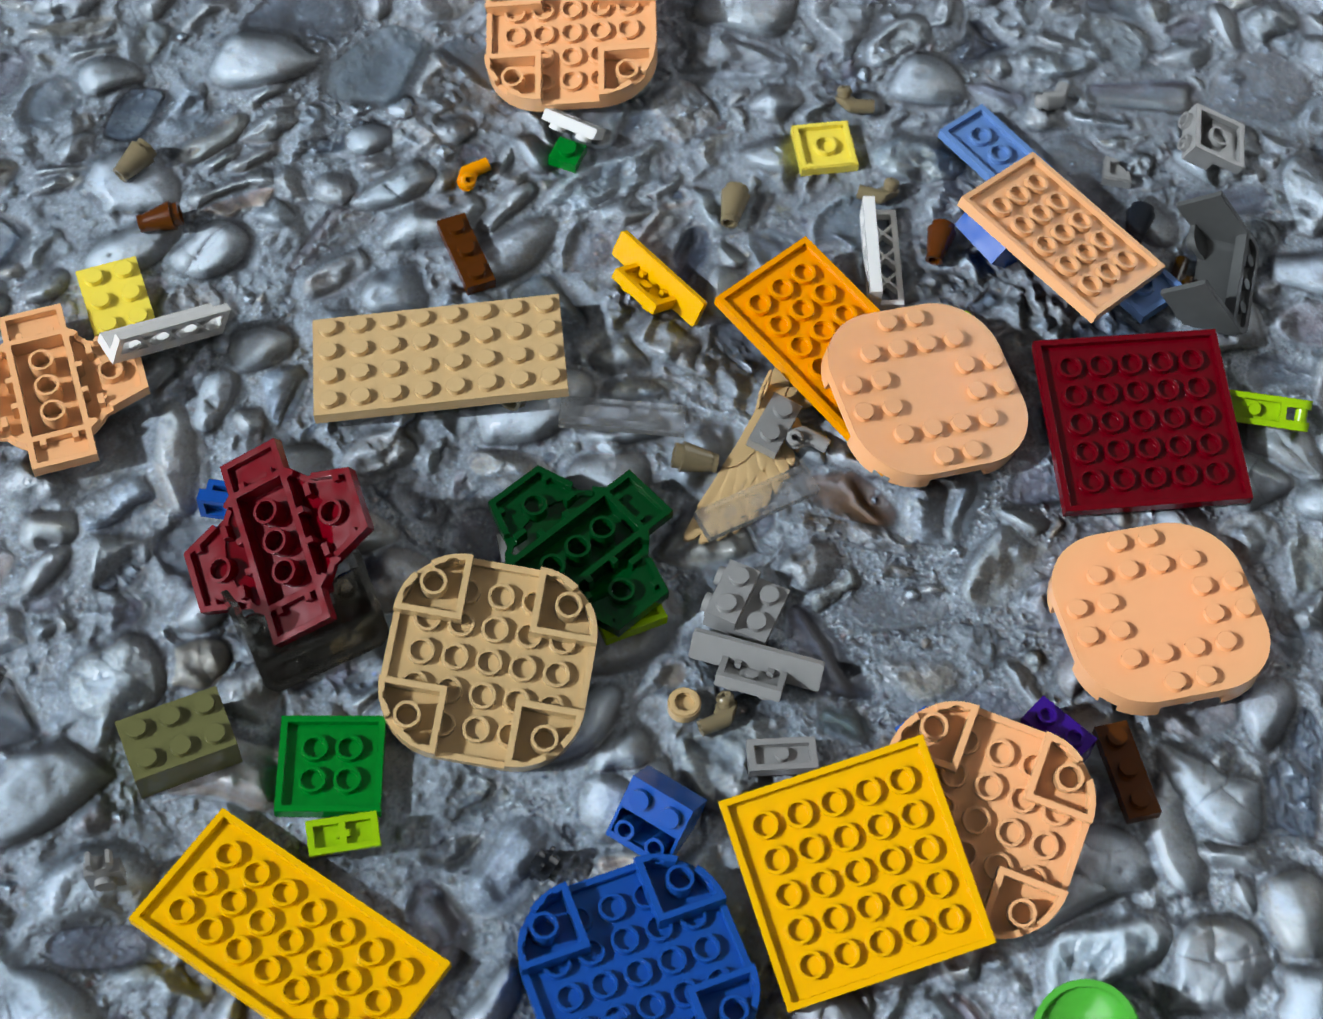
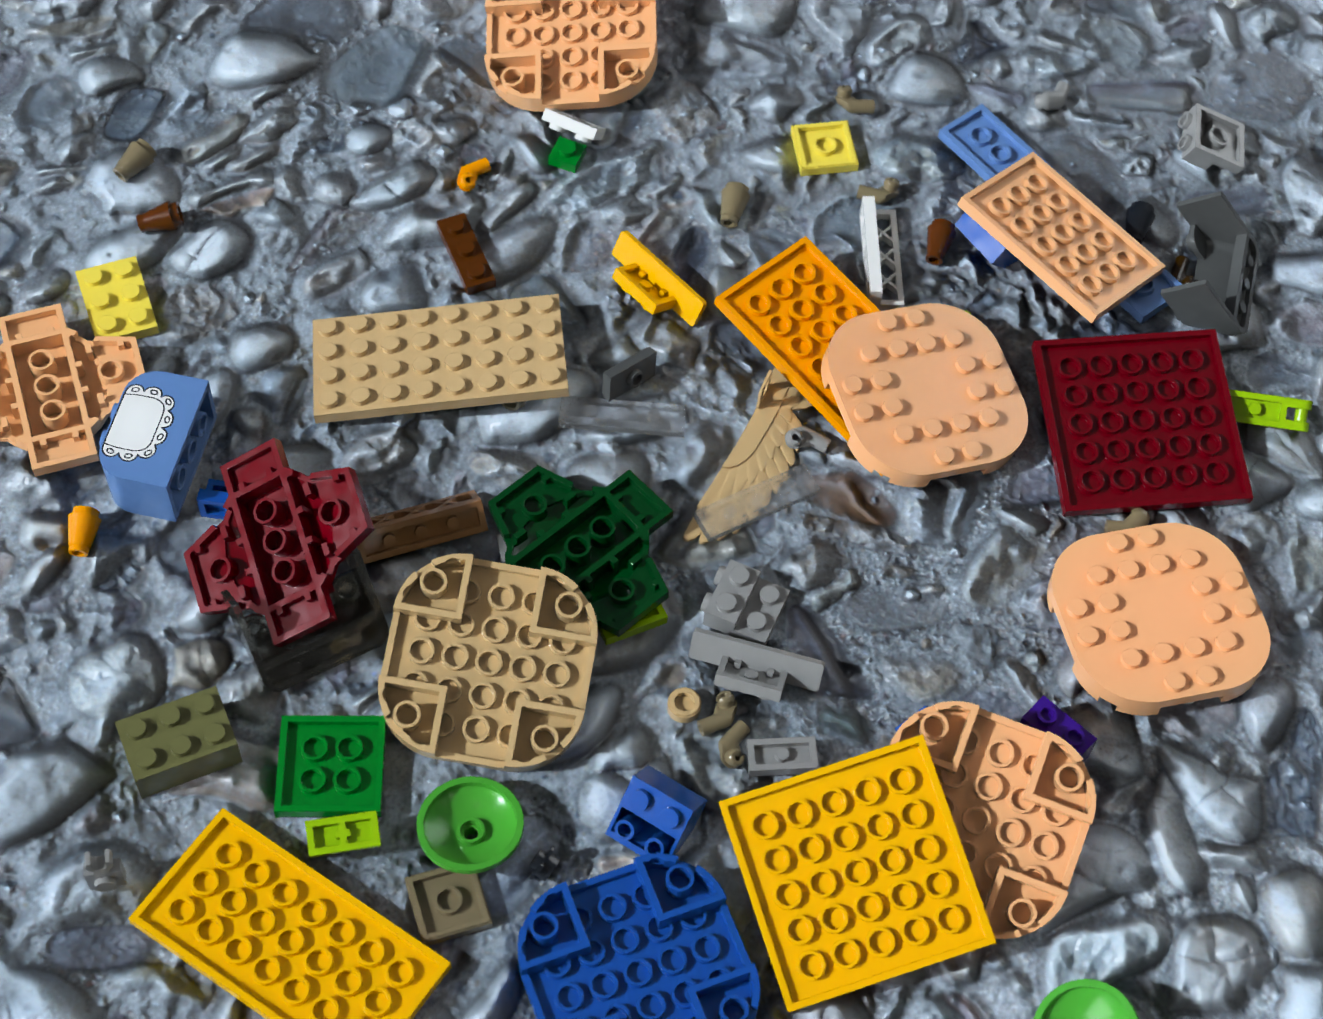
(82, 529): none -> light orange cone
(156, 442): none -> medium blue brick
(164, 332): white fence -> none
(424, 526): none -> medium nougat fence
(447, 905): none -> dark tan tile
(468, 808): none -> bright green dish
(629, 374): none -> dark grey plate
(692, 458): dark tan cone -> none
(730, 745): none -> dark tan arm
(774, 425): light grey plate -> none
(1115, 174): light grey tile -> none
(1126, 772): reddish brown plate -> none
(1137, 518): none -> dark tan arm

